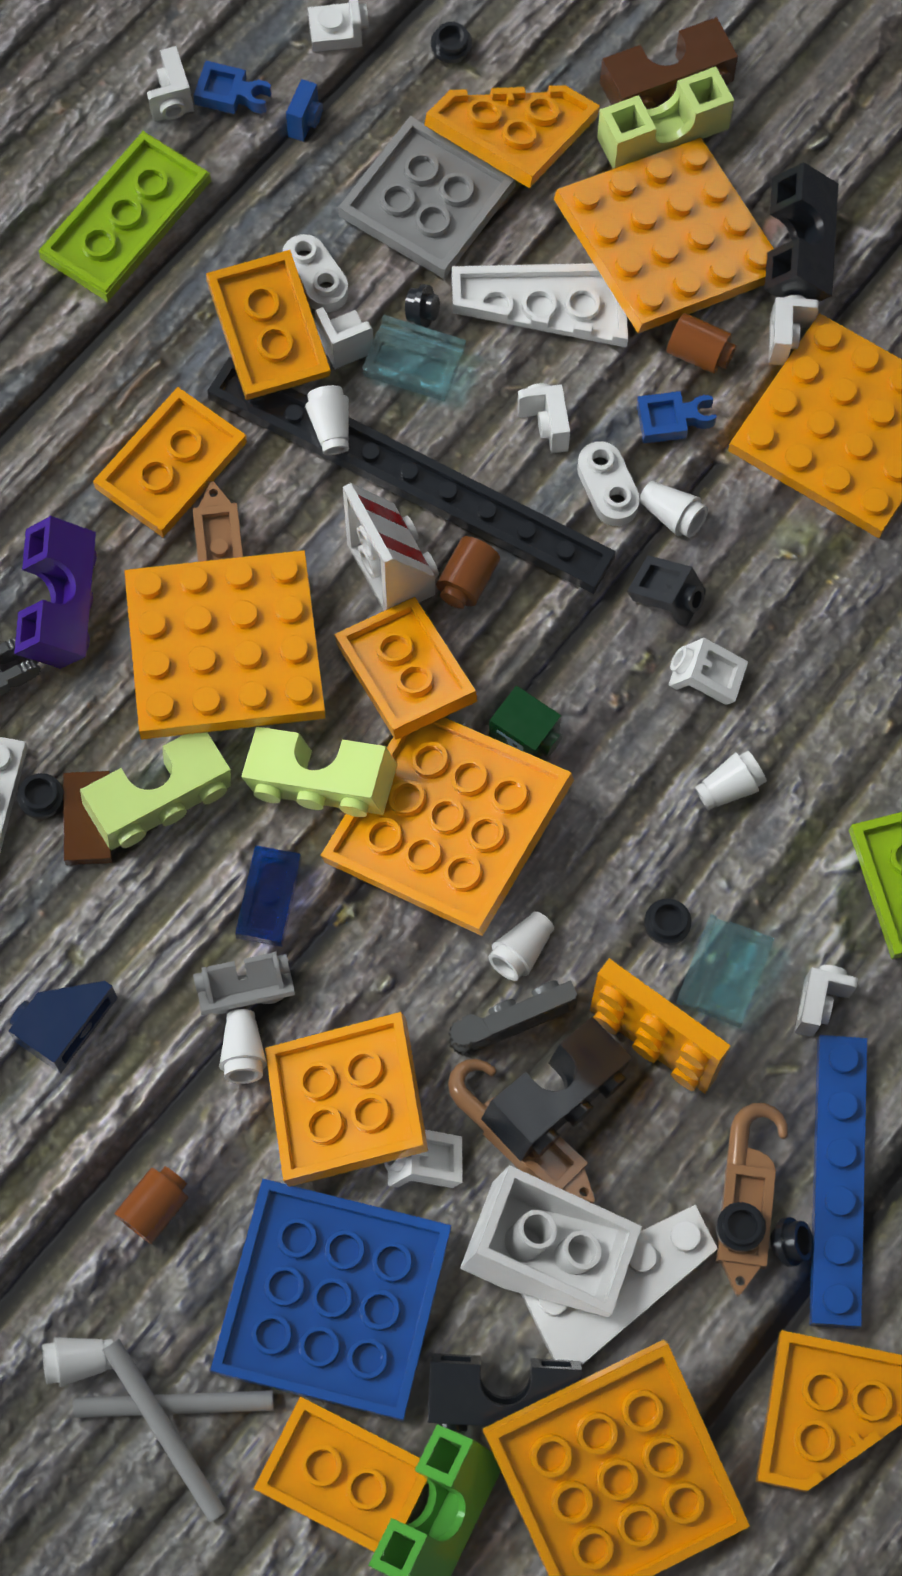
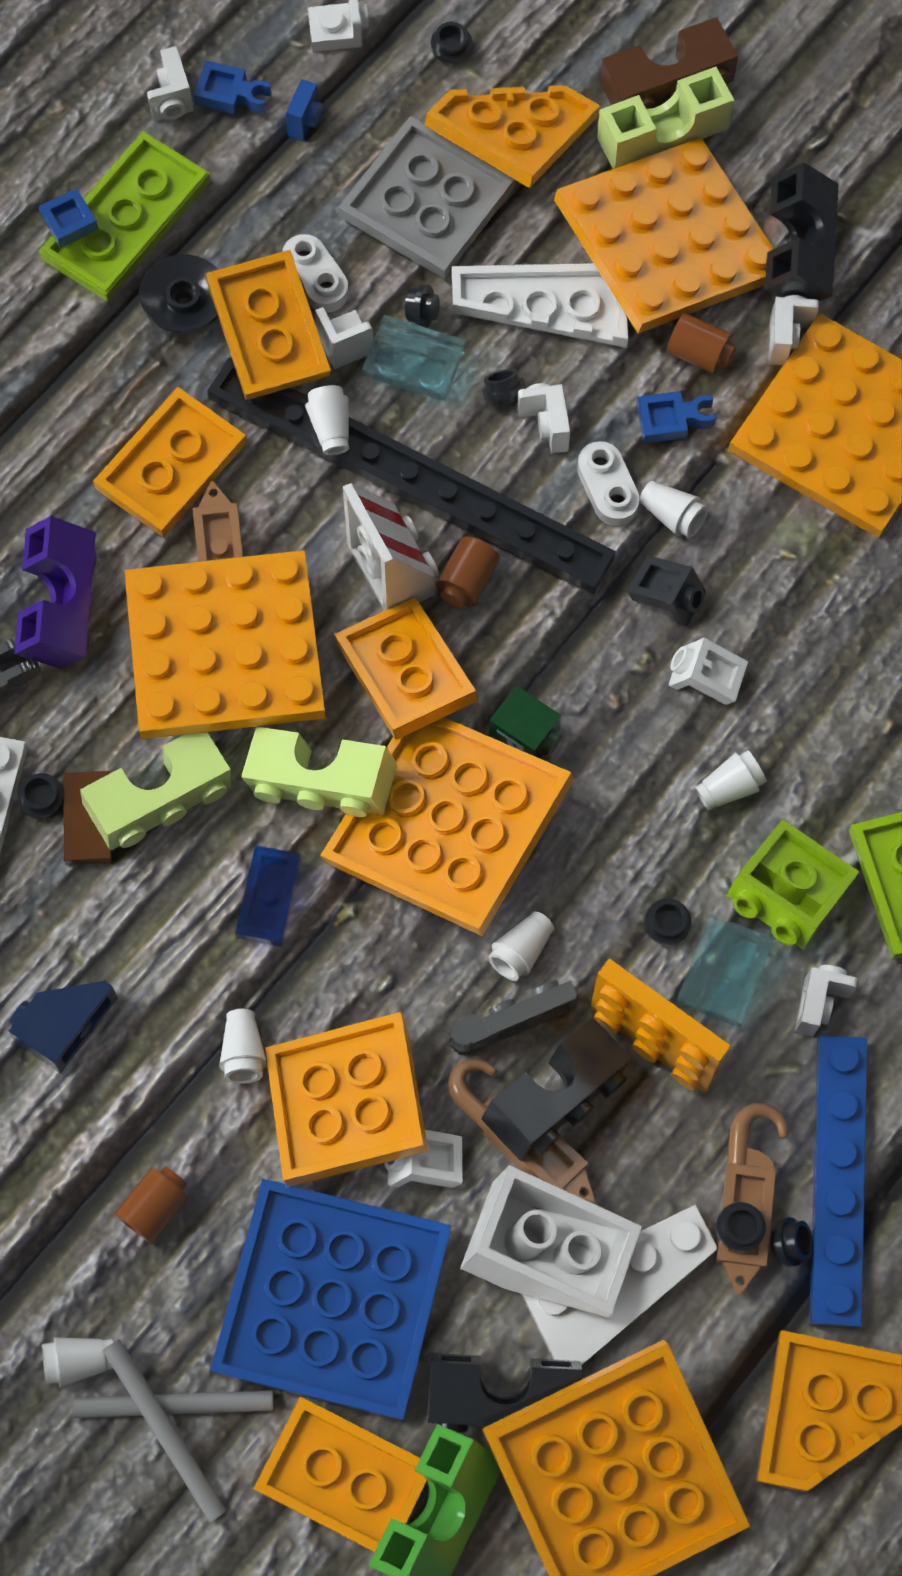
(68, 218): none -> blue plate
(177, 279): none -> black dish
(223, 990): light grey hinge -> none
(503, 387): none -> black plate
(791, 885): none -> lime plate

